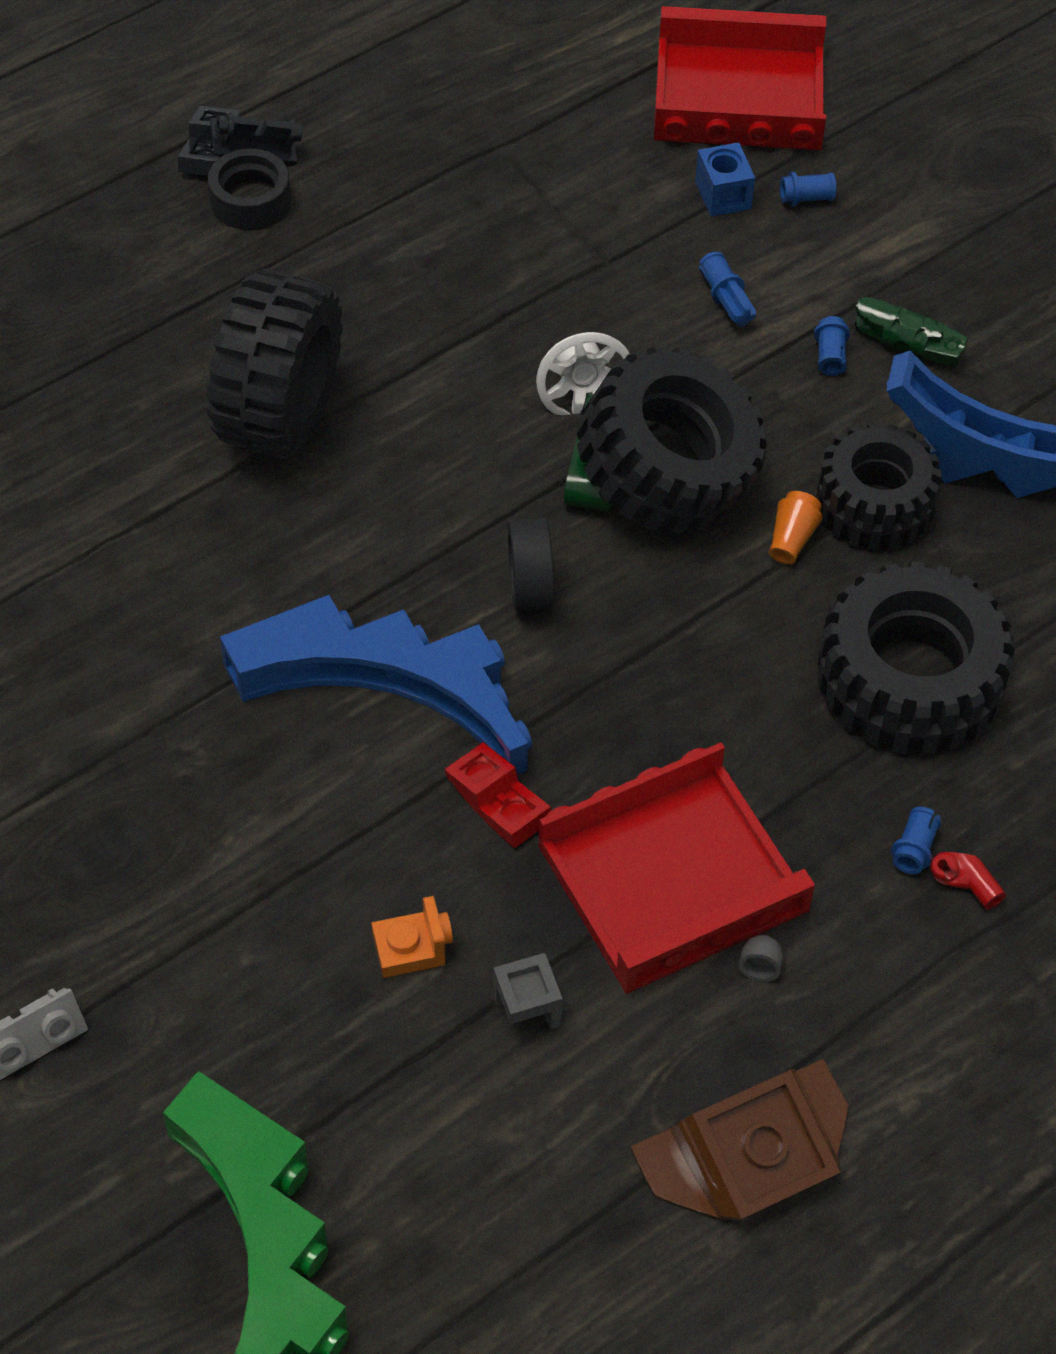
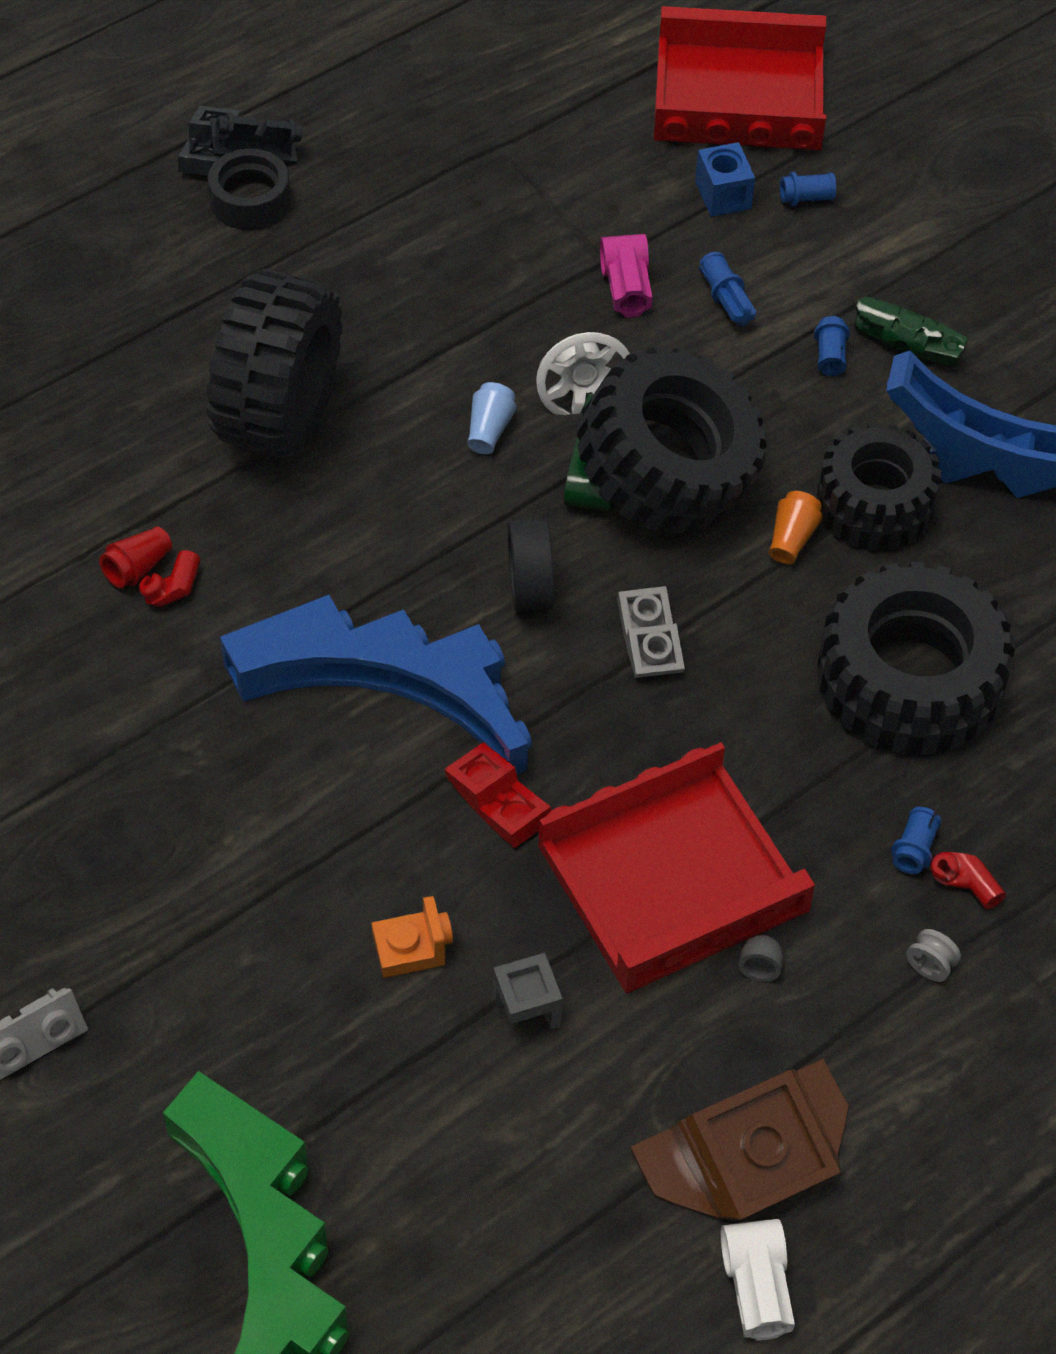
(133, 557): none -> red cone
(163, 591): none -> red arm
(490, 414): none -> light blue cone
(626, 265): none -> dark pink piece
(650, 632): none -> light grey slope
(757, 1261): none -> white piece
(933, 955): none -> light grey bush

